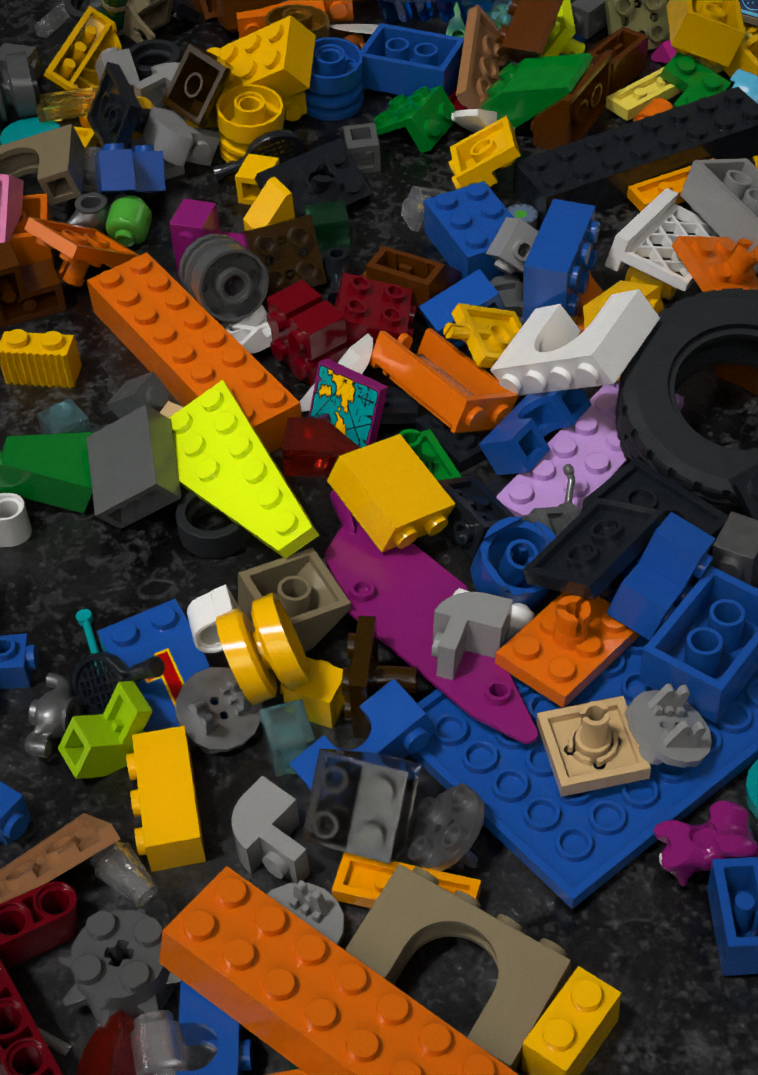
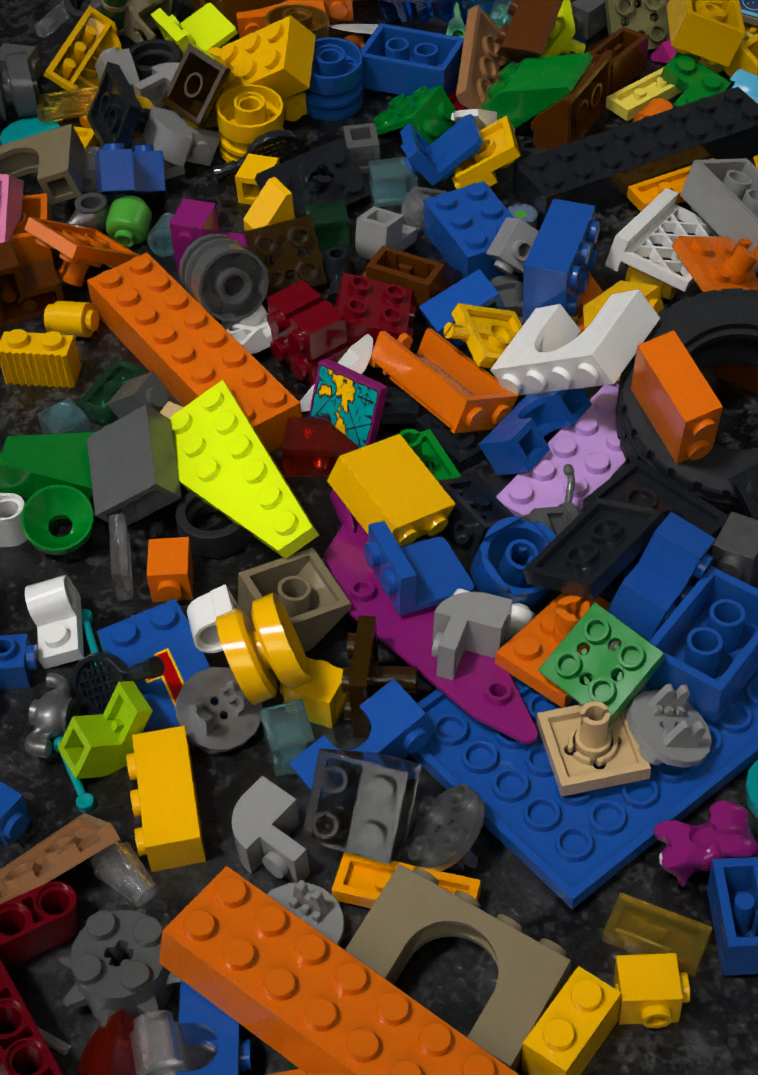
(53, 504): none -> green piece
(58, 618): none -> white plate
(71, 318): none -> yellow brick
(84, 801): none -> teal hinge
(95, 400): none -> clear green plate
(121, 557): none -> clear tile
(160, 238): none -> clear light blue cone
(170, 569): none -> orange brick
(202, 29): none -> neon yellow bracket
(381, 228): none -> light grey brick
(390, 181): none -> clear light blue brick
(415, 573): none -> blue bracket
(441, 157): none -> blue bracket
(614, 674): none -> green plate
(650, 989): none -> yellow brick
(654, 930): none -> clear yellow plate
(676, 397): none -> orange brick

